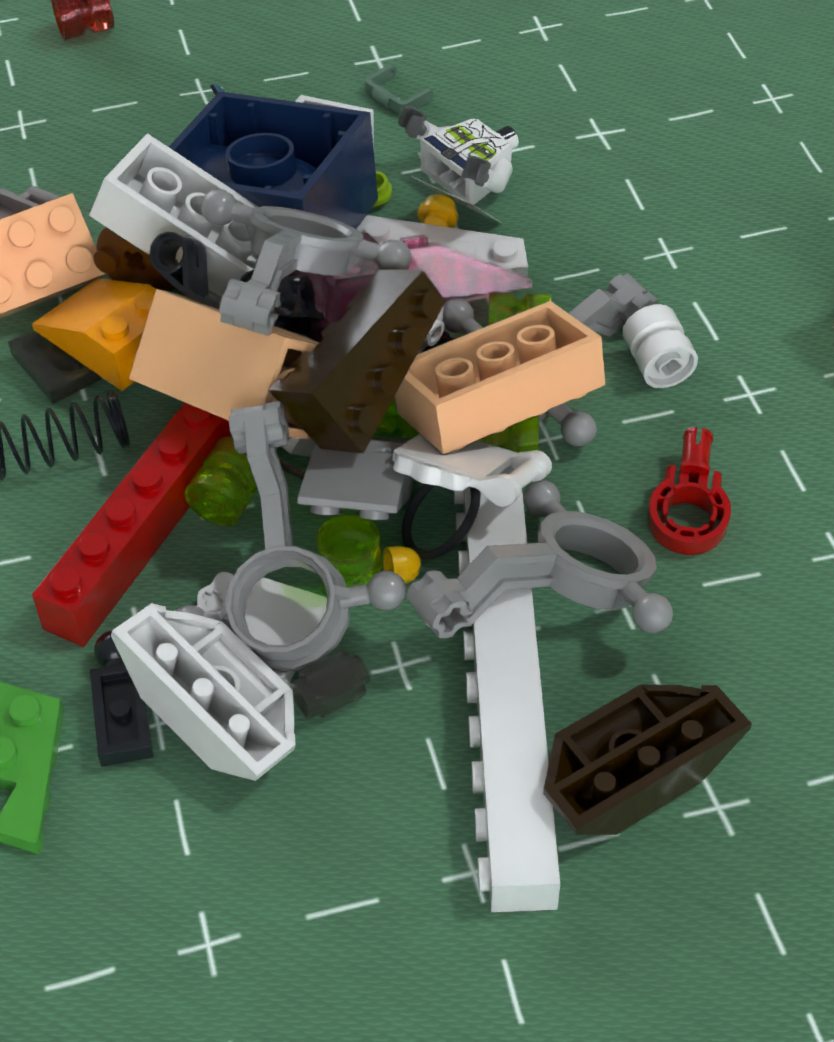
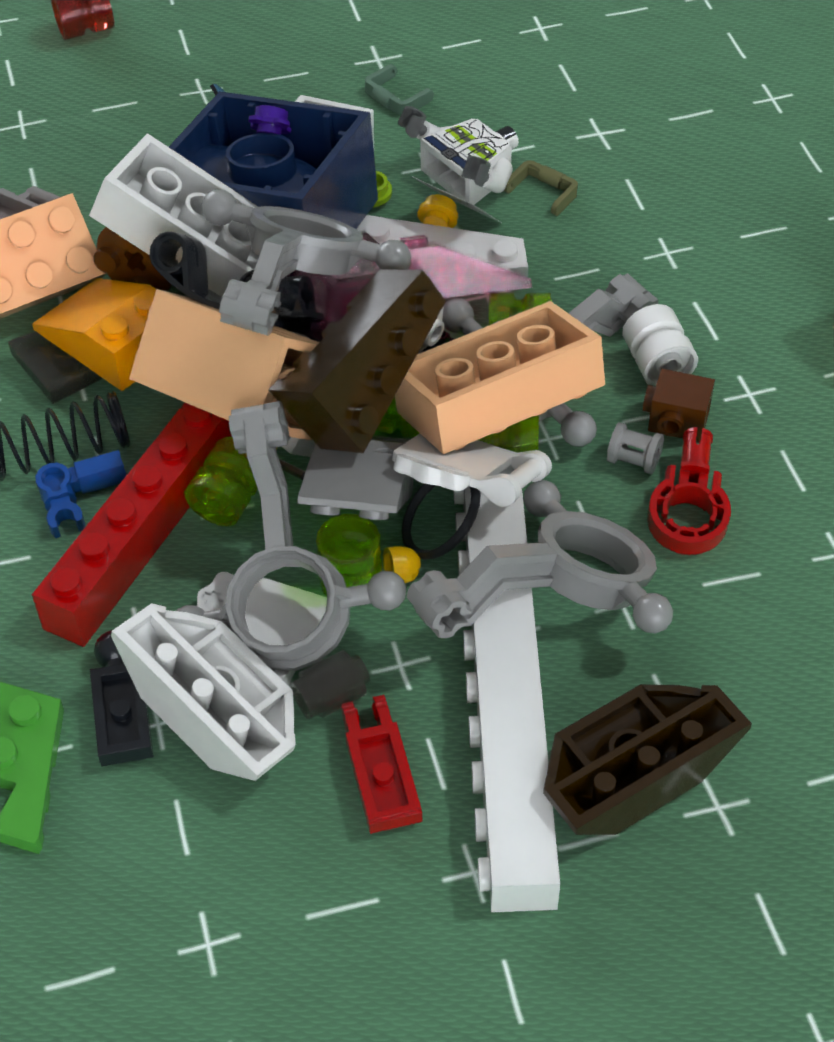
(59, 484): none -> blue bar
(270, 120): none -> dark purple plate
(381, 769): none -> red hinge
(549, 176): none -> olive piece
(619, 449): none -> light grey bush
(678, 403): none -> reddish brown brick

